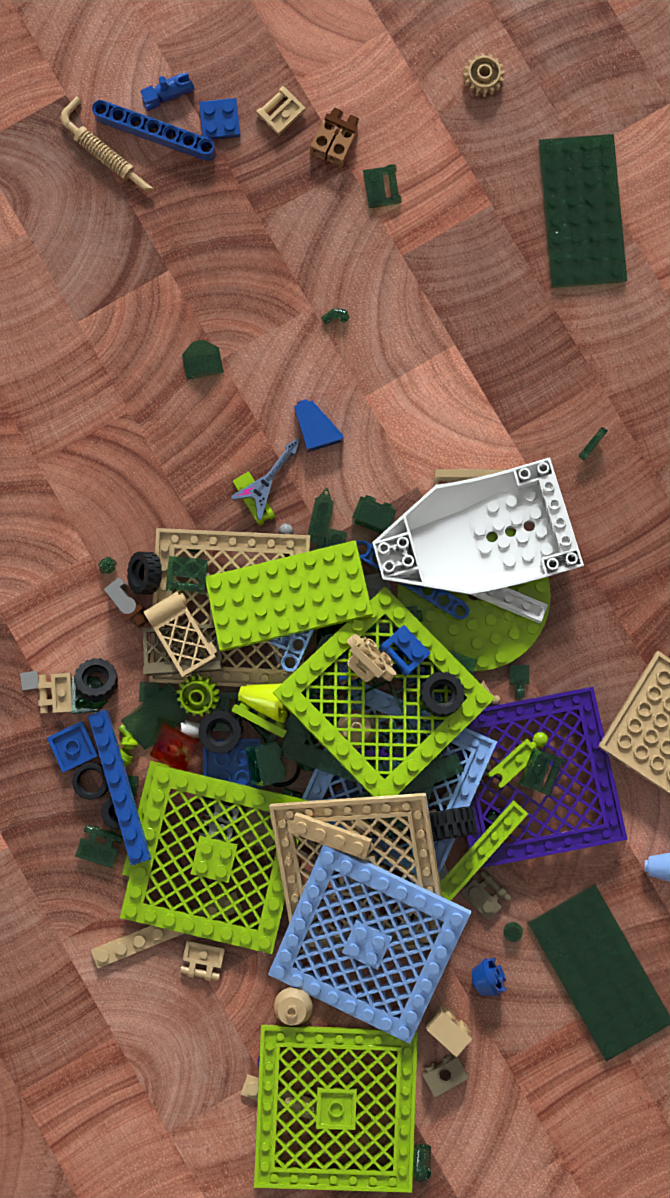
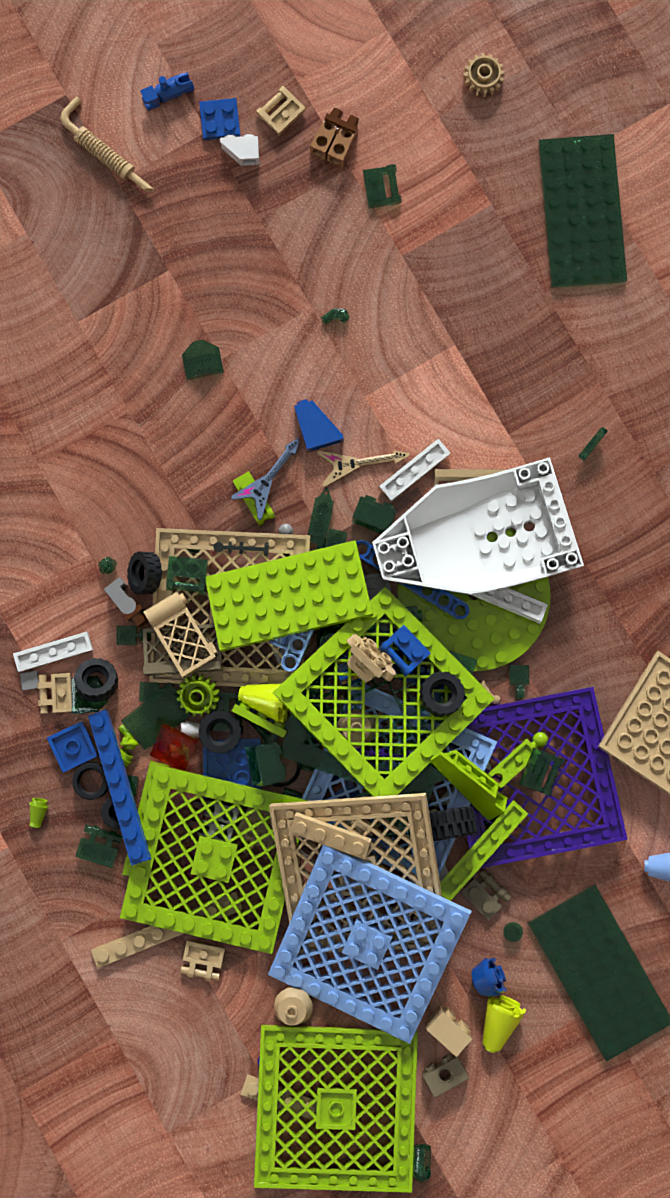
(37, 811): none -> lime cone
(53, 651): none -> white plate
(128, 635): none -> clear green plate
(149, 123): blue beam -> none
(218, 547): none -> pearl dark grey piece
(242, 149): none -> white slope
(345, 464): none -> tan piece
(414, 470): none -> white plate
(471, 783): none -> lime wedge
(500, 1021): none -> neon yellow cone

